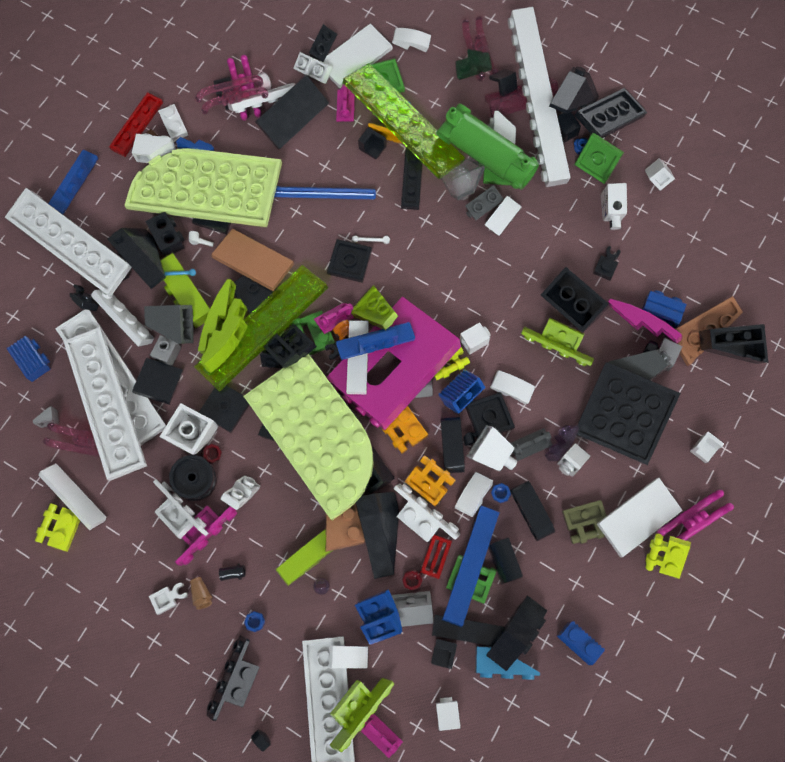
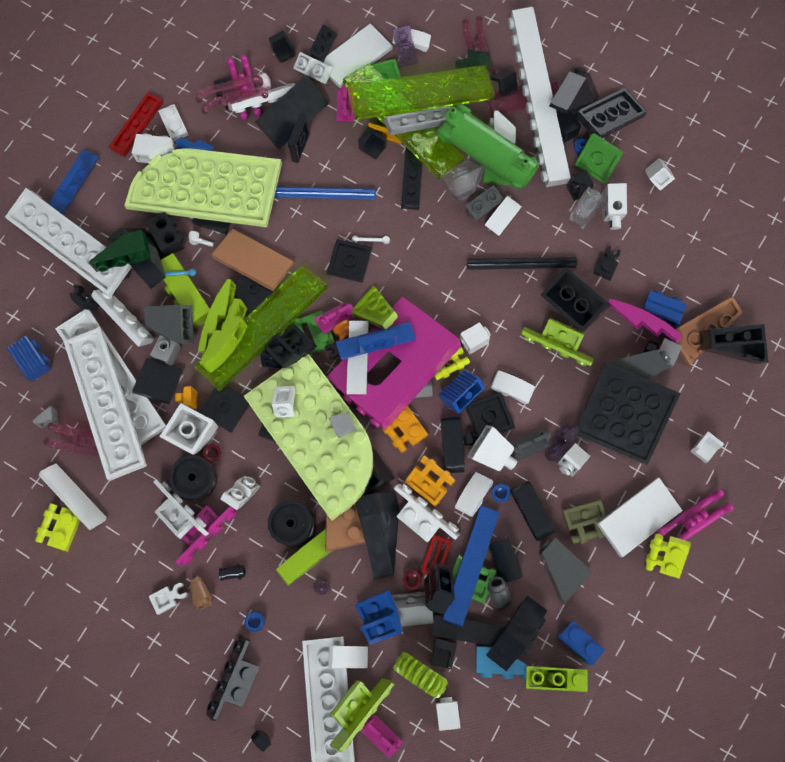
(123, 251): none -> dark green slope
(187, 398): none -> light orange tile
(282, 46): none -> black panel
(283, 401): none -> white bracket
(299, 138): none -> black plate
(303, 526): none -> black wheel
(342, 424): none -> light grey slope
(405, 46): none -> clear purple slope
(416, 120): none -> light grey tile
(420, 92): none -> clear neon green plate
(420, 675): none -> lime gear
(439, 589): none -> black brick
(499, 593): none -> flat silver brick
(521, 263): none -> black axle
(556, 679): none -> lime slope
(563, 568): none -> dark grey slope
(578, 184): none -> black brick
(586, 208): none -> clear slope

